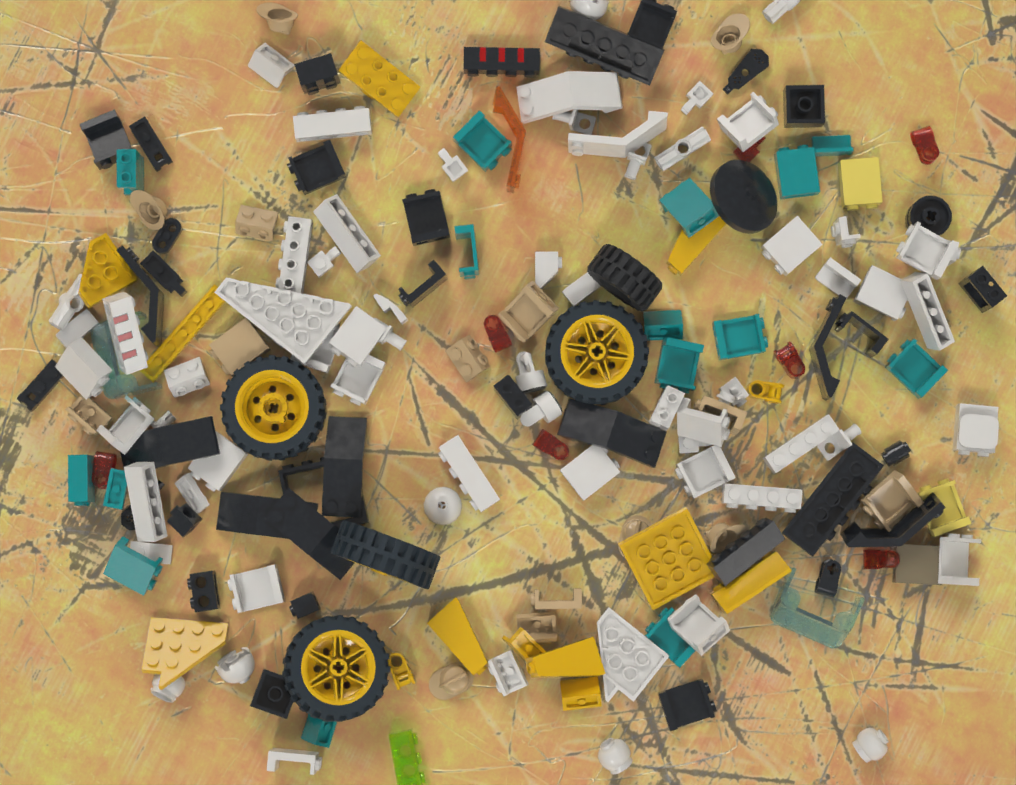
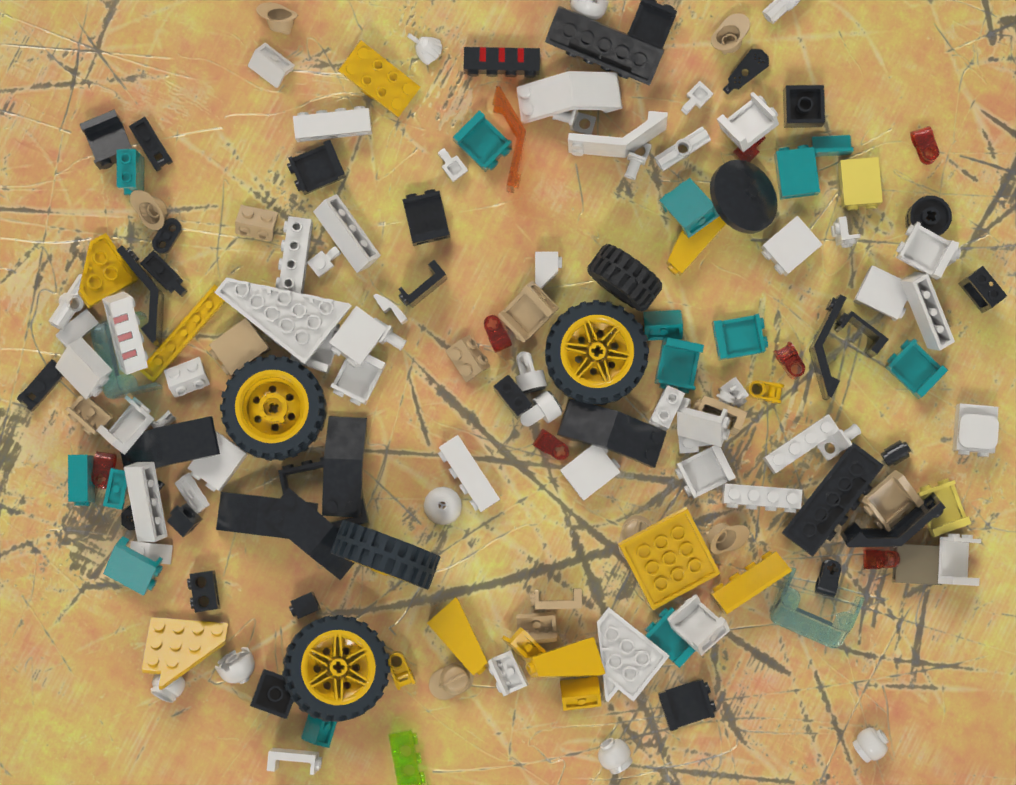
(256, 588): white panel -> none
(317, 74): black brick -> none
(427, 48): none -> white piece
(465, 232): teal panel -> none
(580, 289): white slope -> none
(745, 551): black brick -> none
(837, 278): white panel -> none

